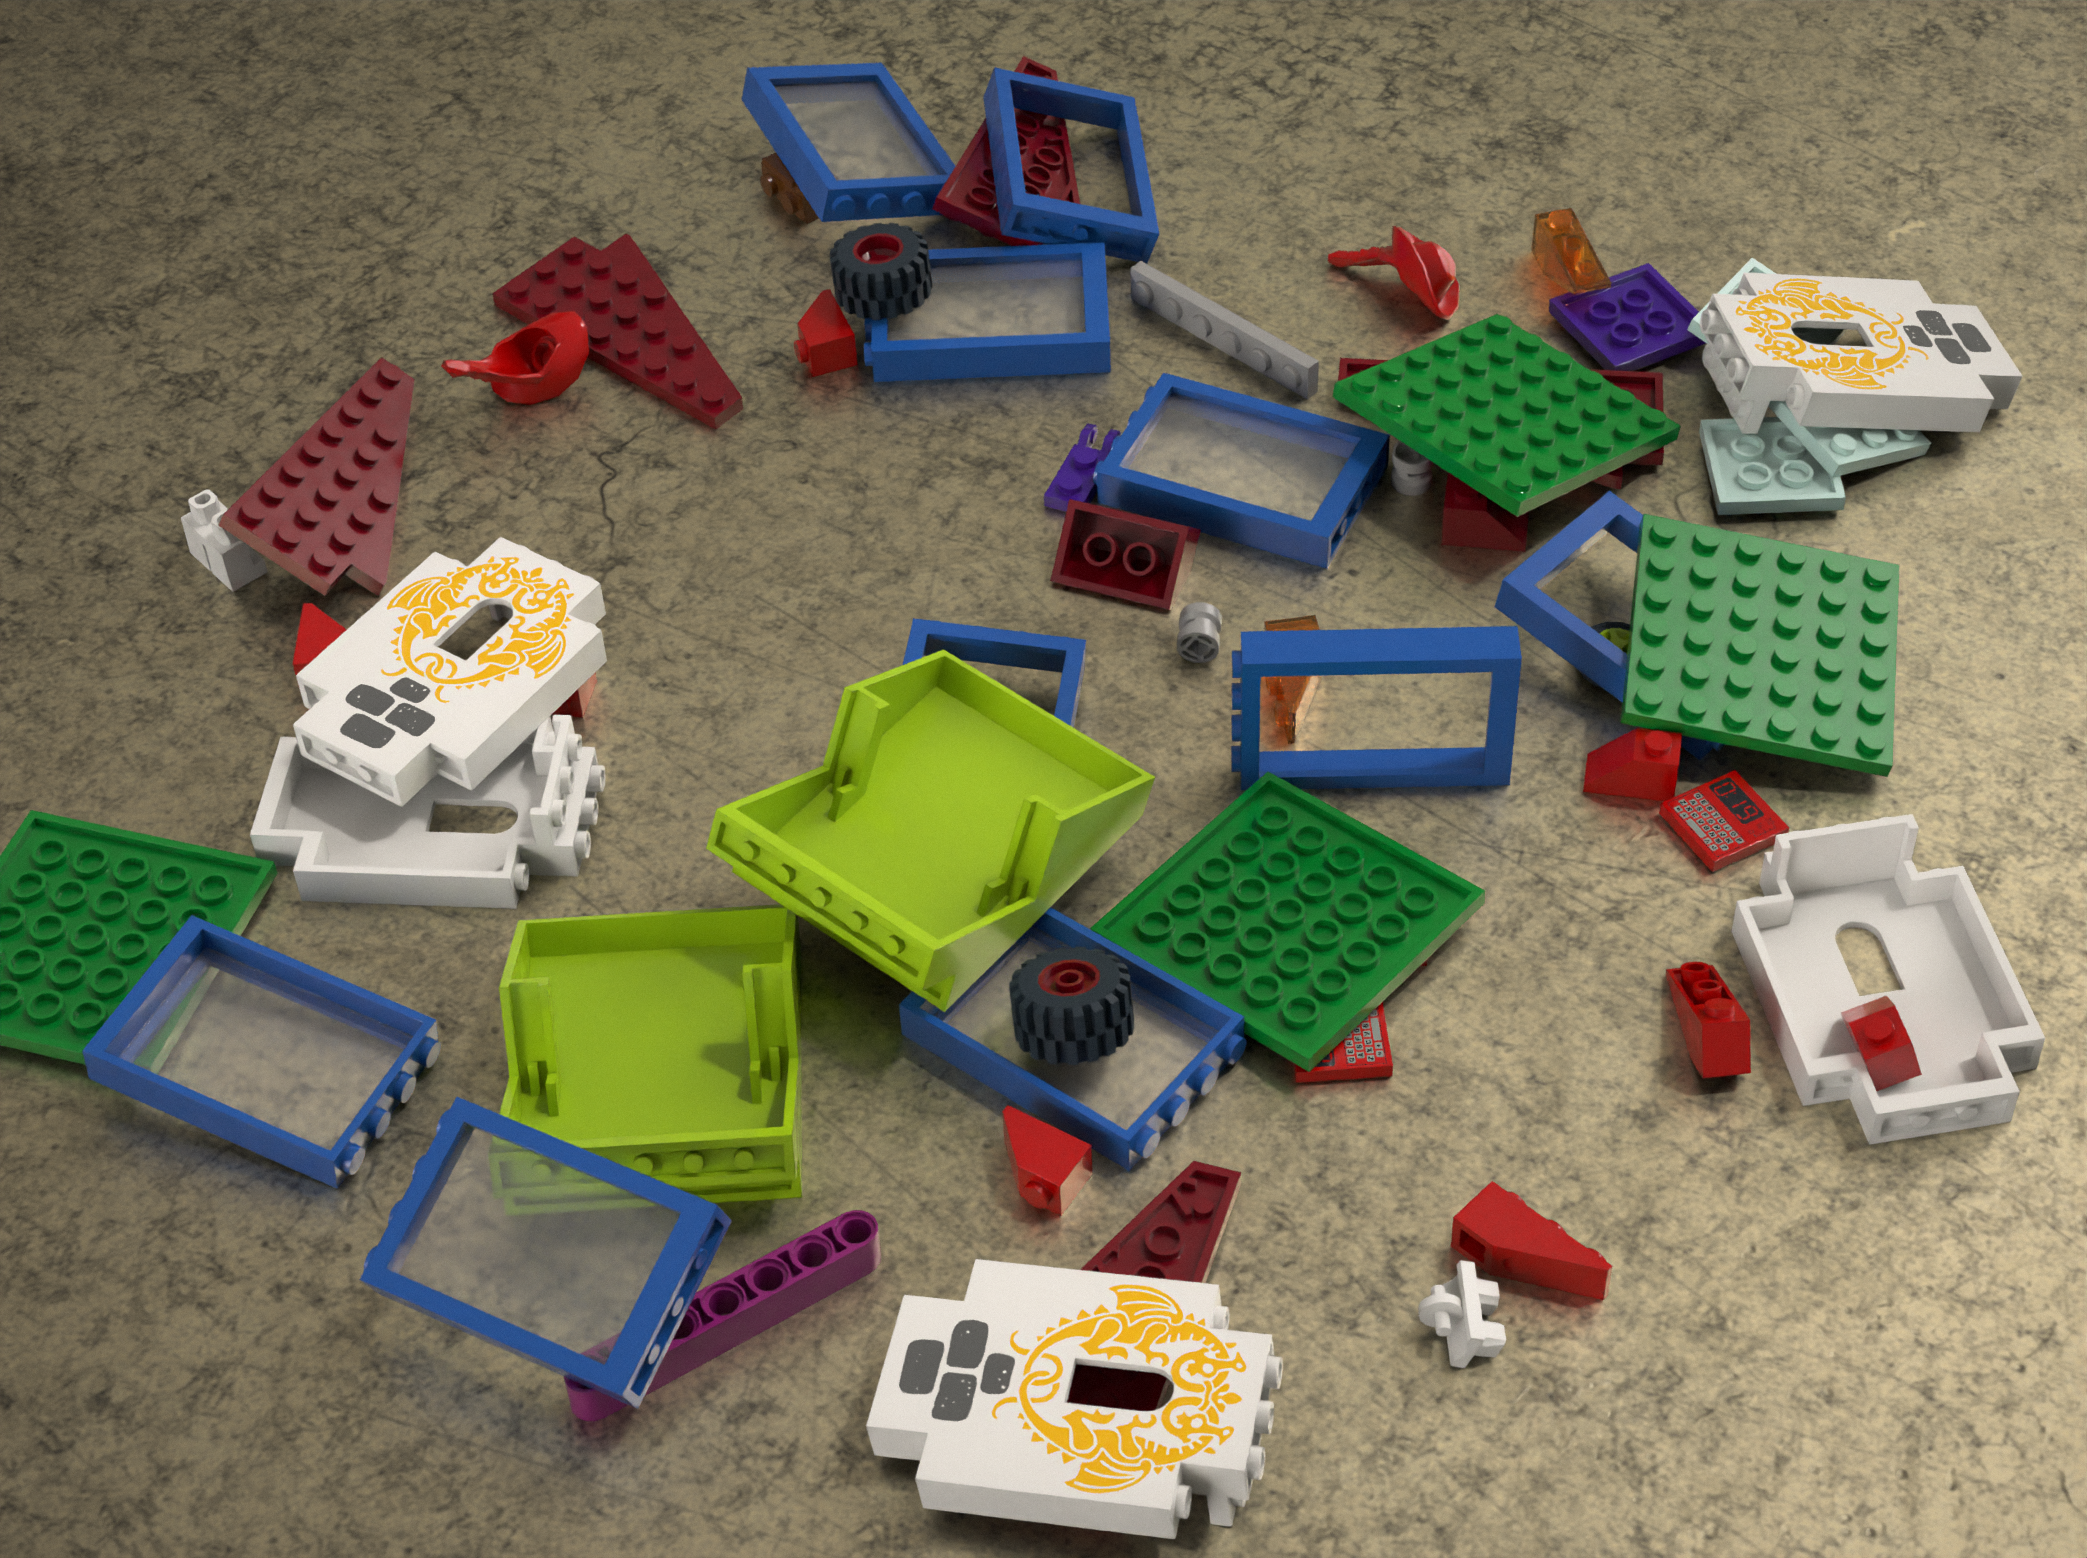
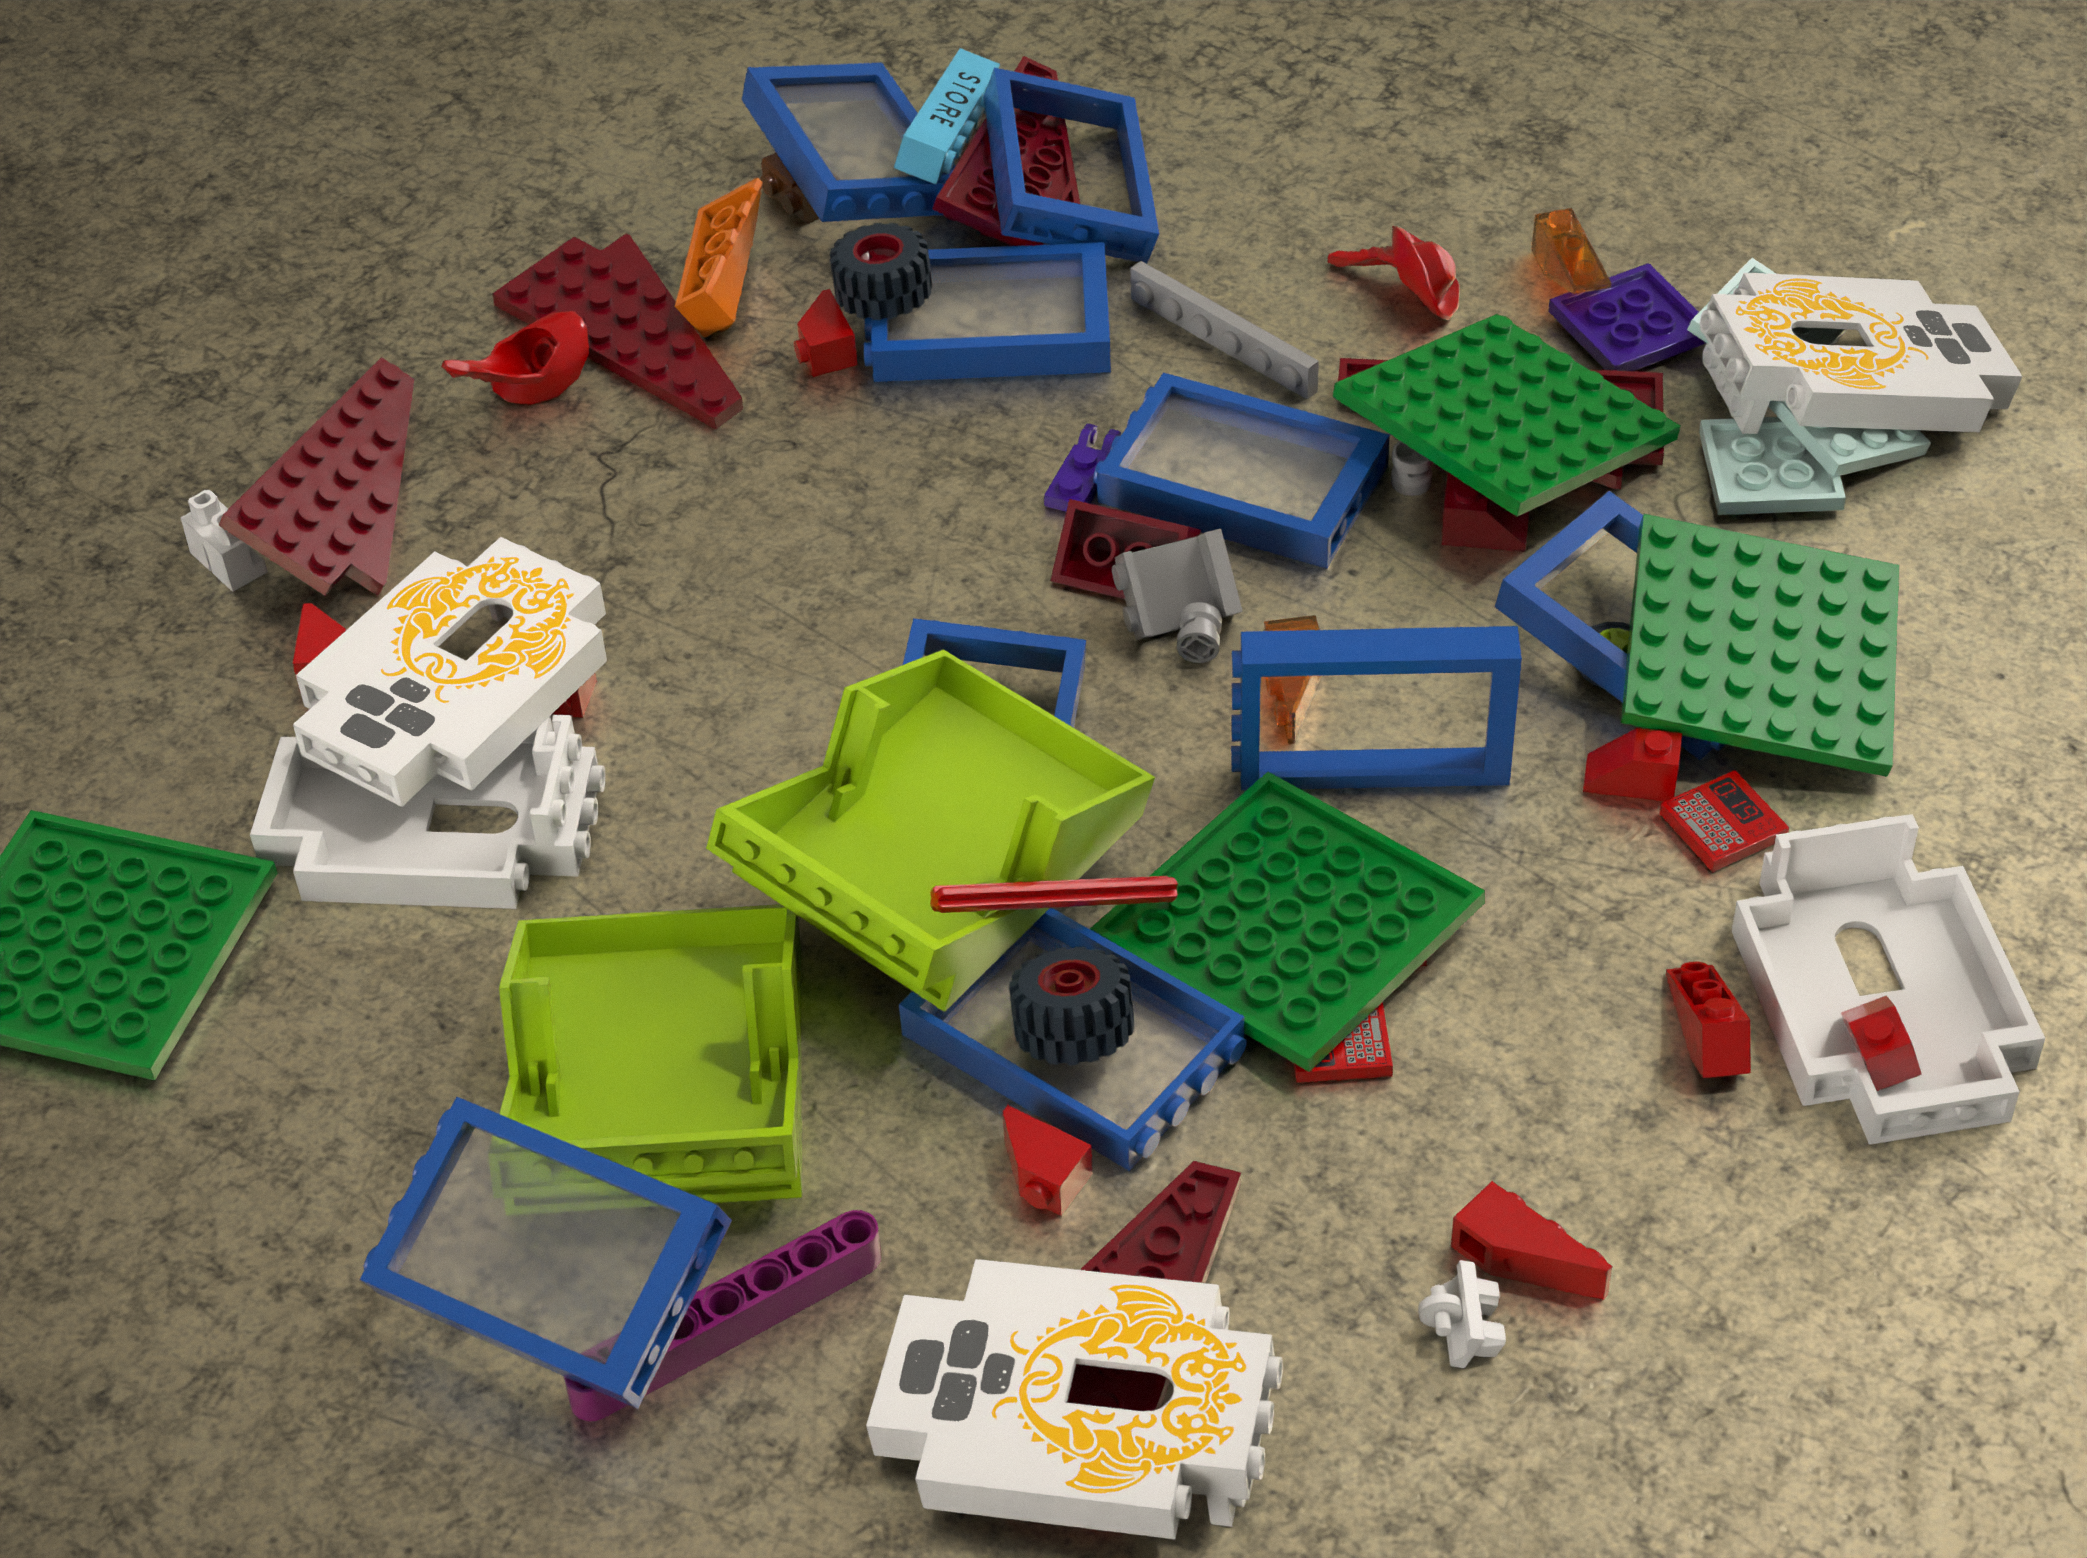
(263, 1051): window -> none
(719, 259): none -> orange wedge
(946, 118): none -> medium azure brick
(1052, 894): none -> red axle
(1170, 577): none -> light grey panel

